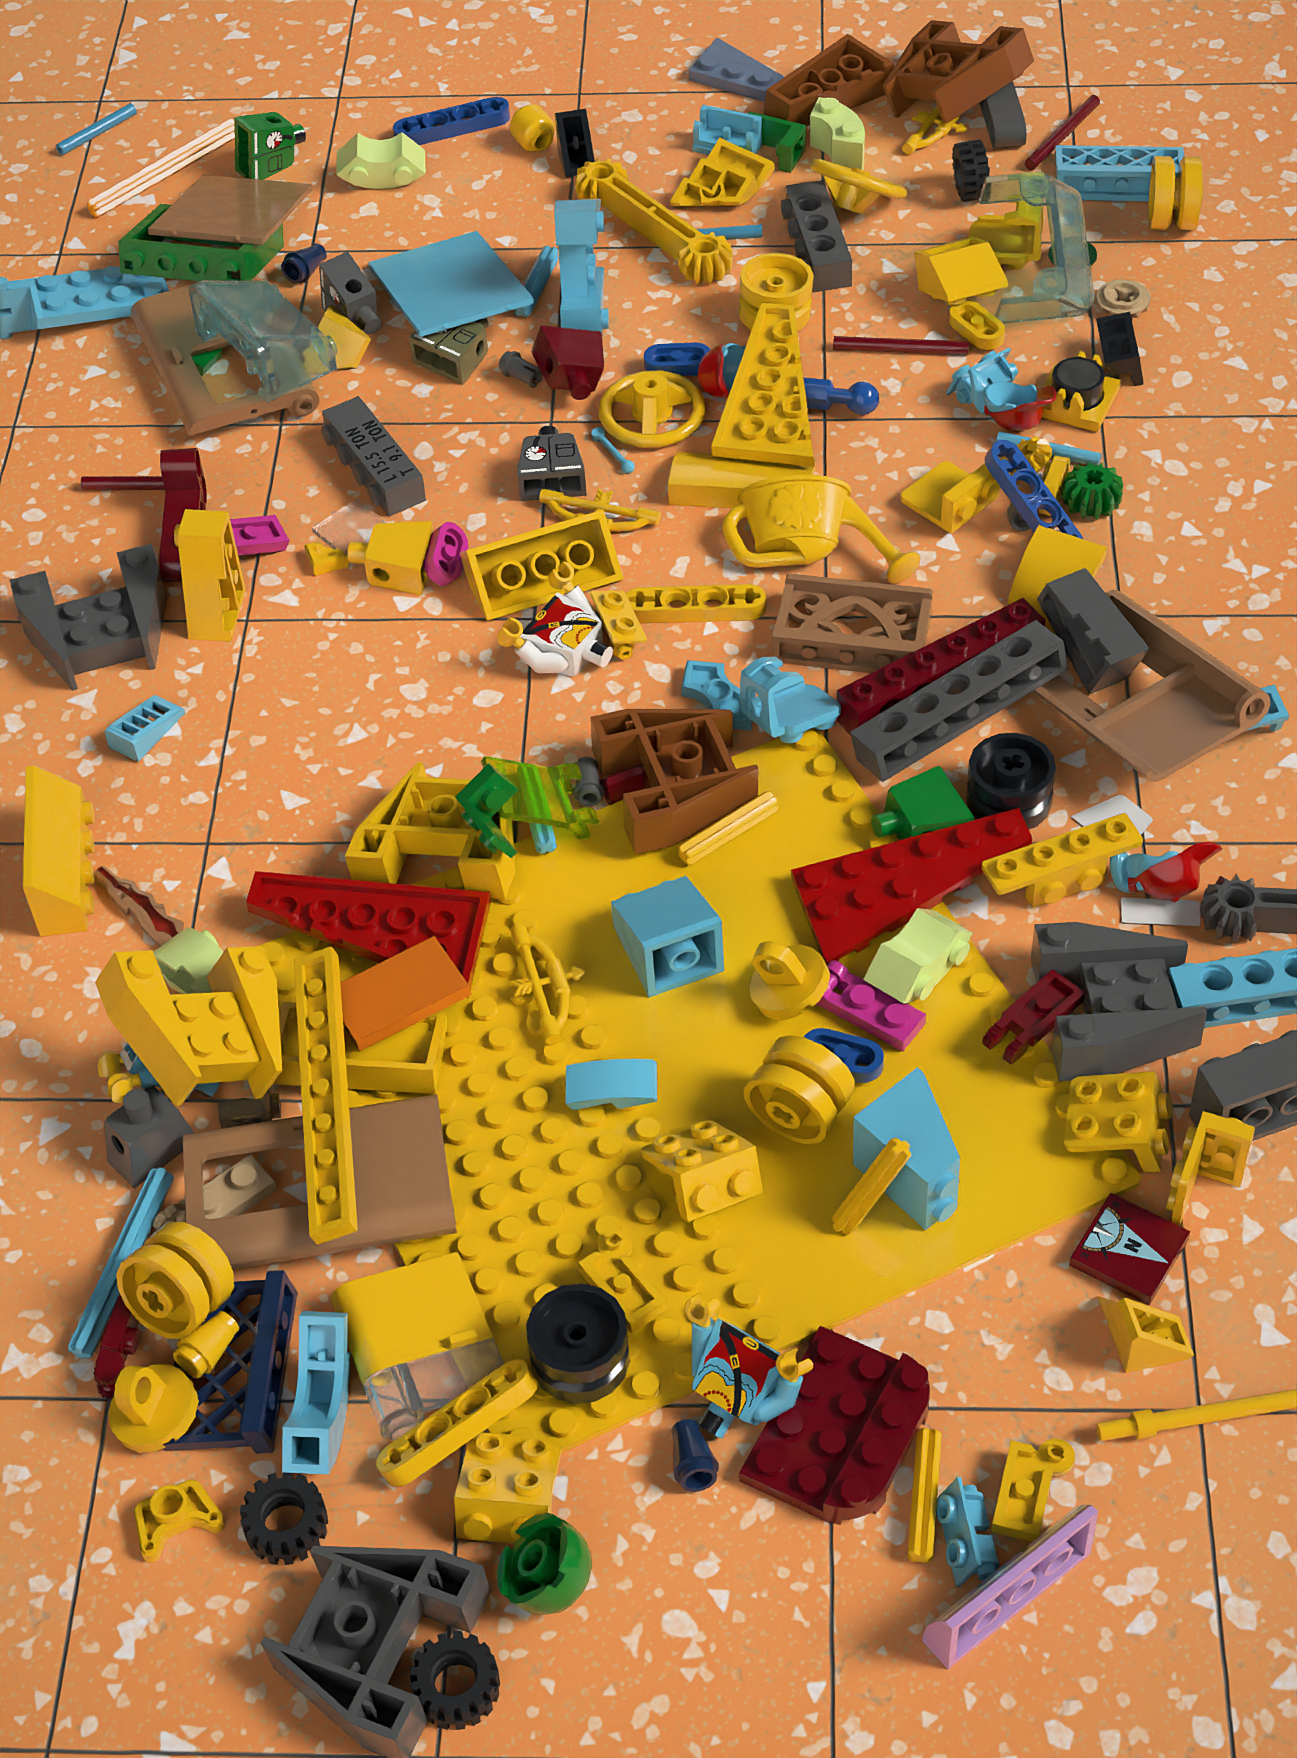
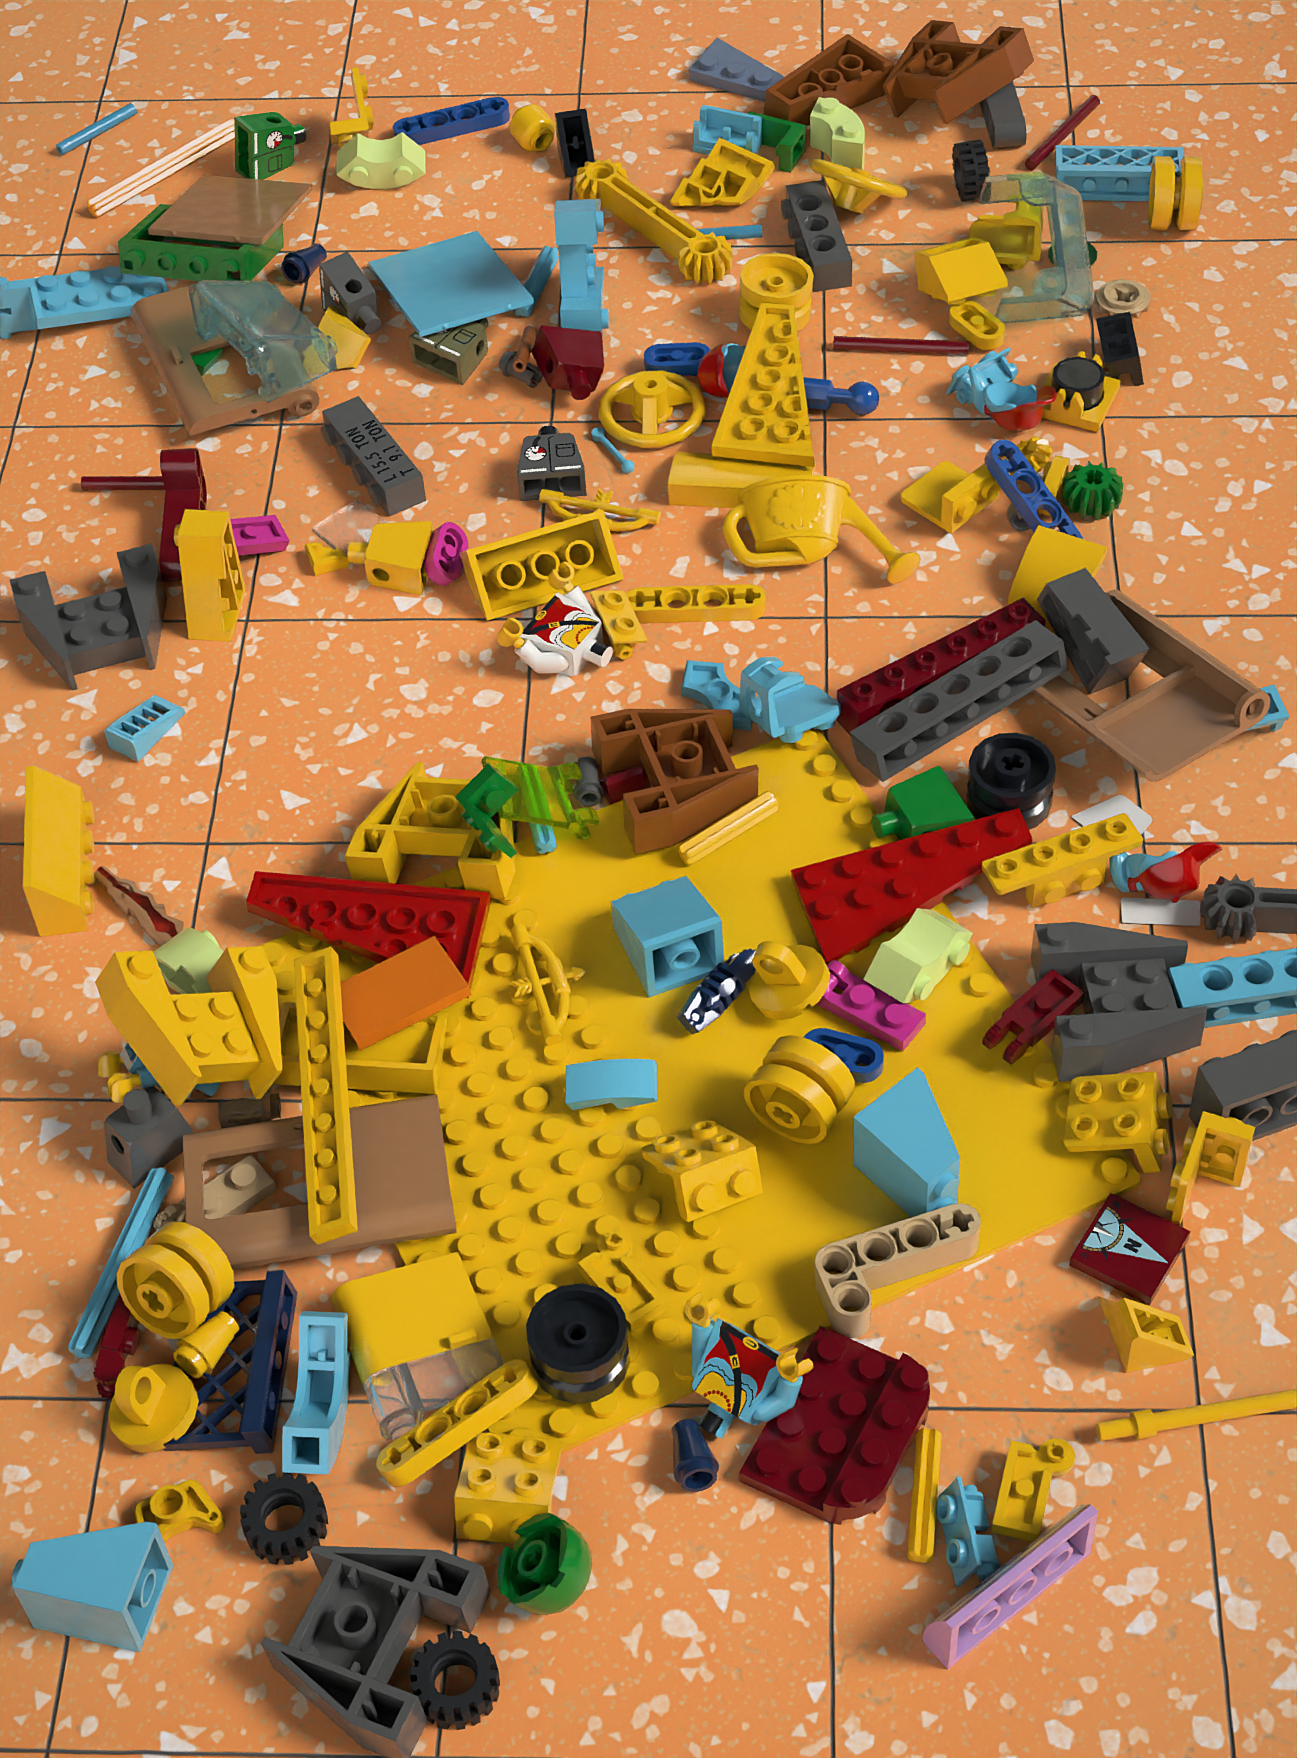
(96, 1584): none -> medium azure slope
(344, 130): none -> yellow bracket
(524, 349): none -> dark orange piece
(717, 991): none -> dark blue hinge
(825, 646): medium nougat fence -> none
(871, 1186): yellow axle -> none
(914, 141): yellow piece -> none
(949, 1238): none -> tan beam
(1075, 454): medium azure bar -> none

